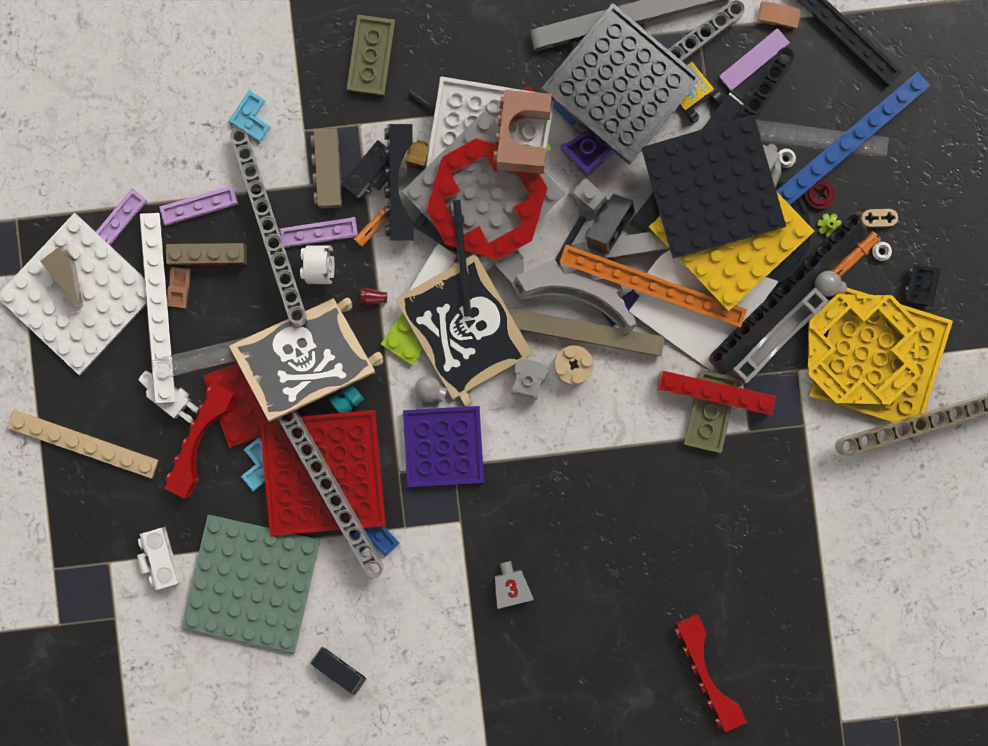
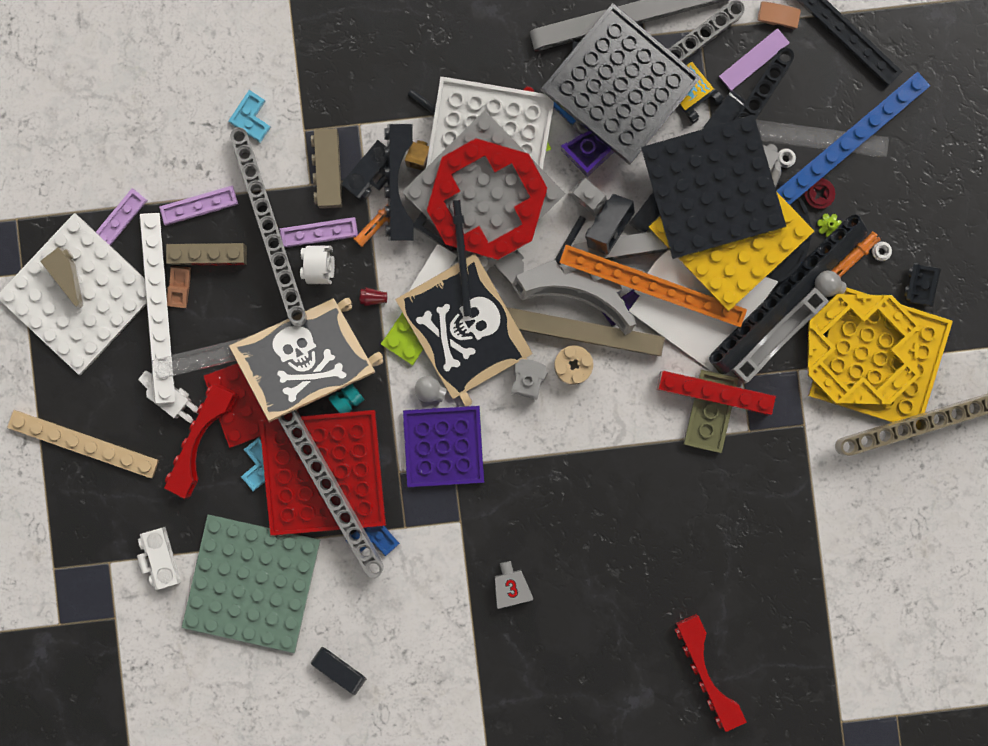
(371, 55): olive plate -> none
(519, 106): arch -> none
(879, 213): tan beam -> none

